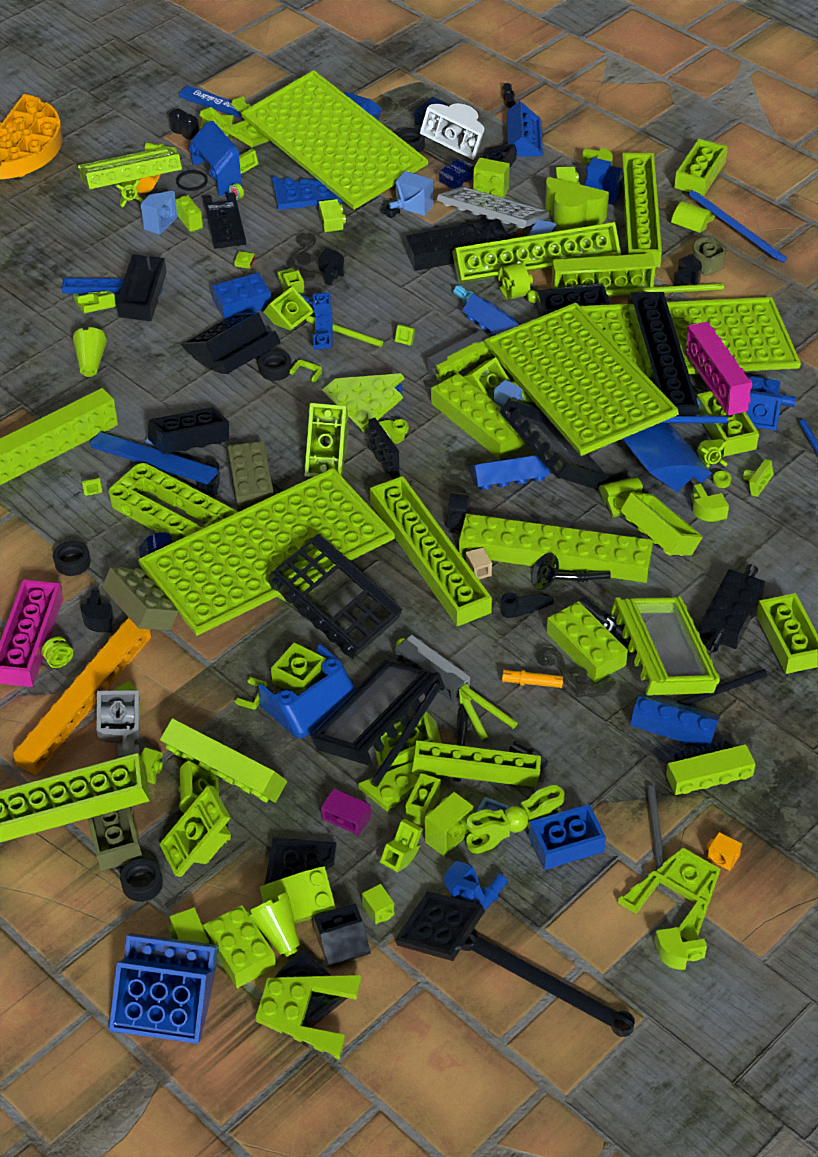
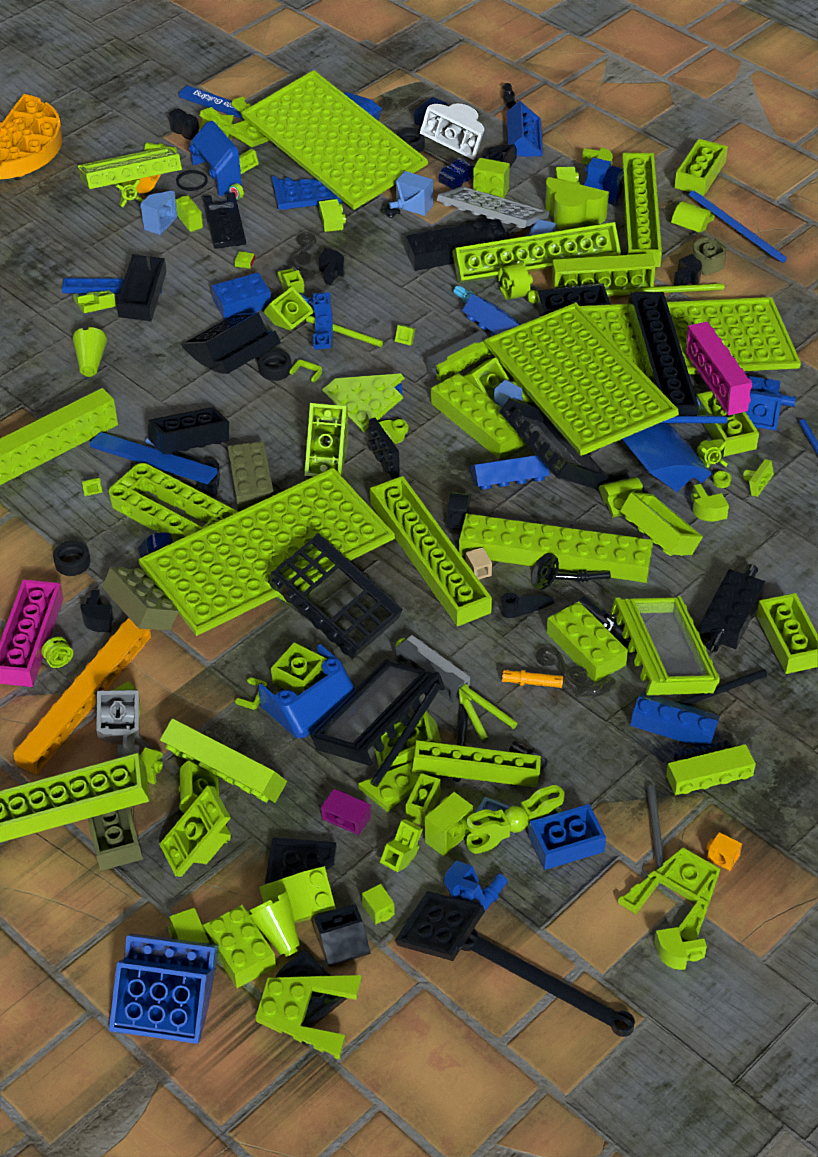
(141, 866): black tyre -> none

